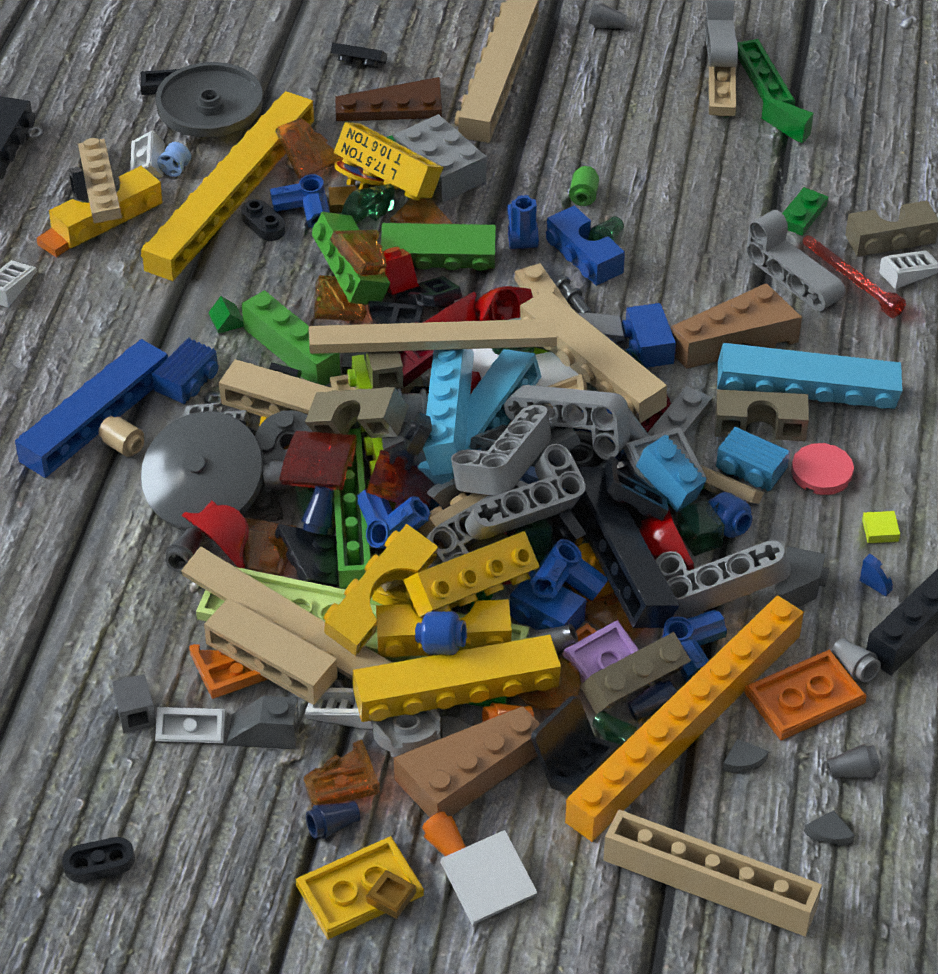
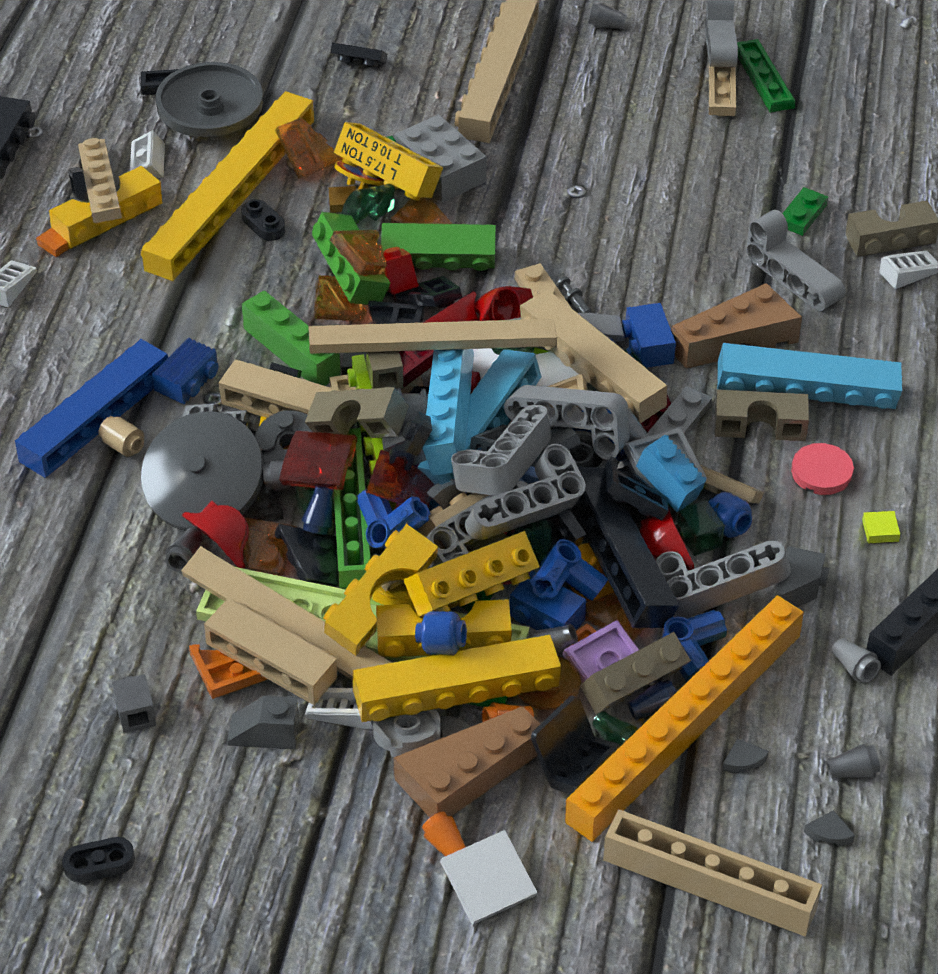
(174, 159): light blue wheel -> none
(190, 725): white slope -> none
(225, 315): green slope -> none
(307, 194): blue piece -> none
(331, 818): dark blue cone -> none
(340, 888): yellow tile -> none
(342, 778): clear orange wing -> none
(391, 894): pearl gold tile -> none
(395, 102): reddish brown wing -> none
(522, 223): blue piece -> none
(584, 186): bright green brick -> none
(595, 259): blue arch -> none
(608, 228): clear green cone -> none
(752, 459): dark azure brick -> none
(788, 118): green slope -> none
(805, 694): orange tile -> none
(874, 576): blue tile -> none
(890, 303): clear red piece -> none

